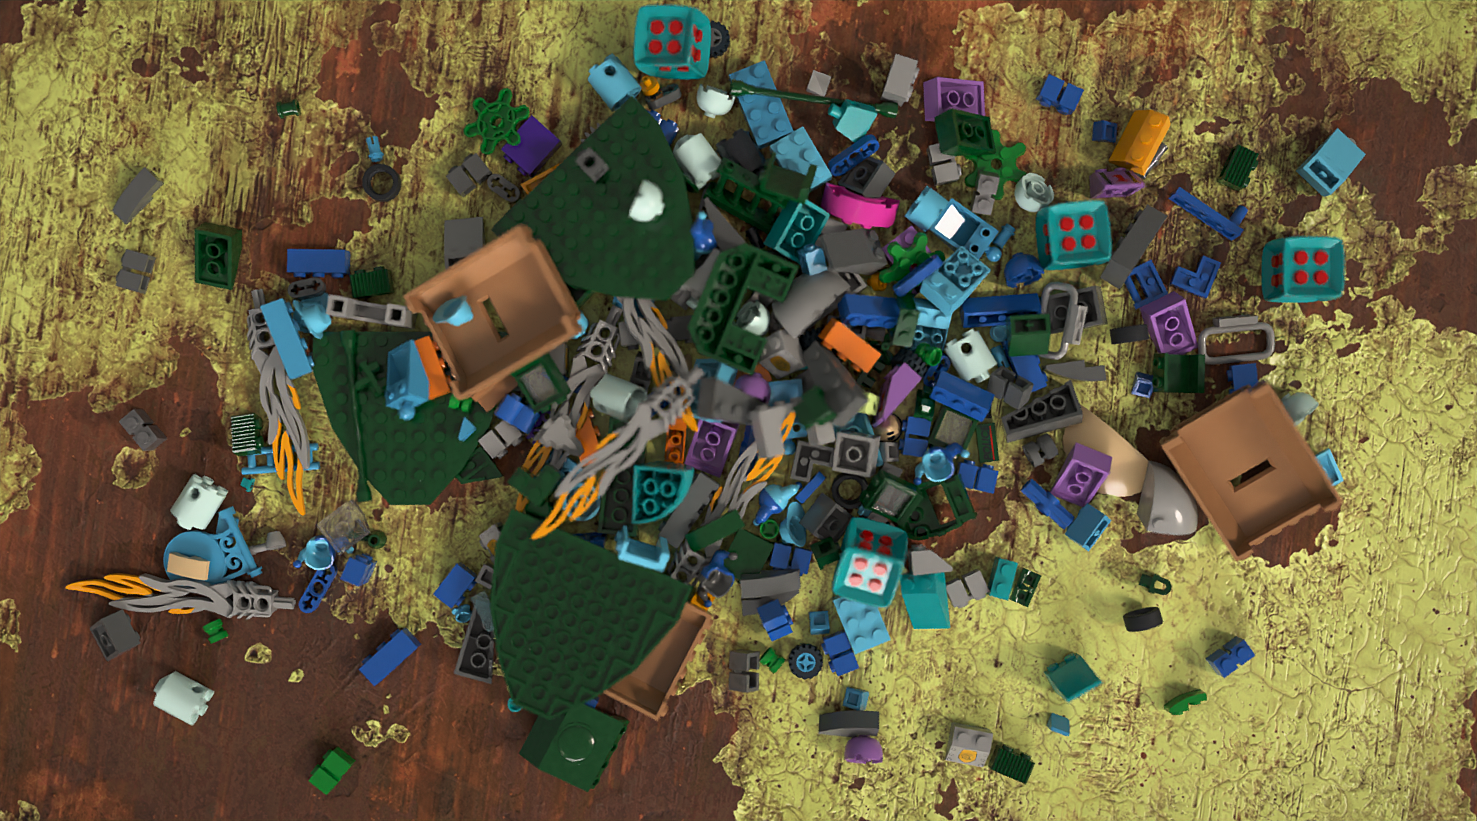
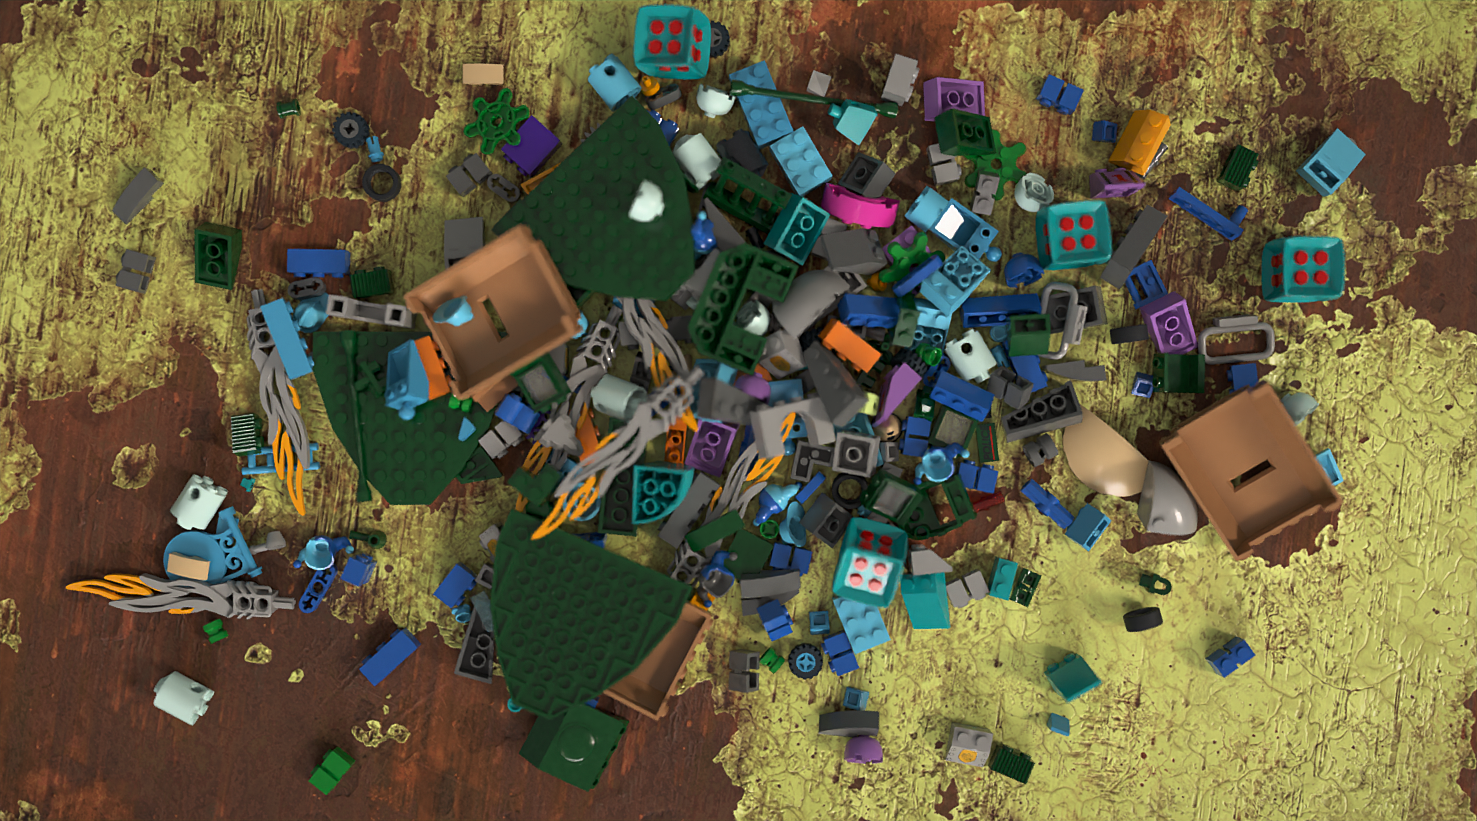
(115, 635): dark grey slope -> none
(146, 437): flat silver piece -> none
(314, 317): medium azure piece -> none
(344, 527): clear slope -> none
(354, 136): none -> black wheel
(482, 74): none -> tan slope
(597, 169): dark grey brick -> none
(640, 552): medium azure panel -> none
(785, 182): dark green panel -> none
(812, 259): dark azure brick -> none
(813, 408): dark green piece -> none
(826, 552): dark green brick -> none
(867, 151): blue beam -> none
(985, 503): none -> clear red pin
(1004, 235): dark azure pin -> none
(1081, 475): medium lavender slope -> none
(1180, 703): green slope -> none
(1196, 282): blue plate -> none

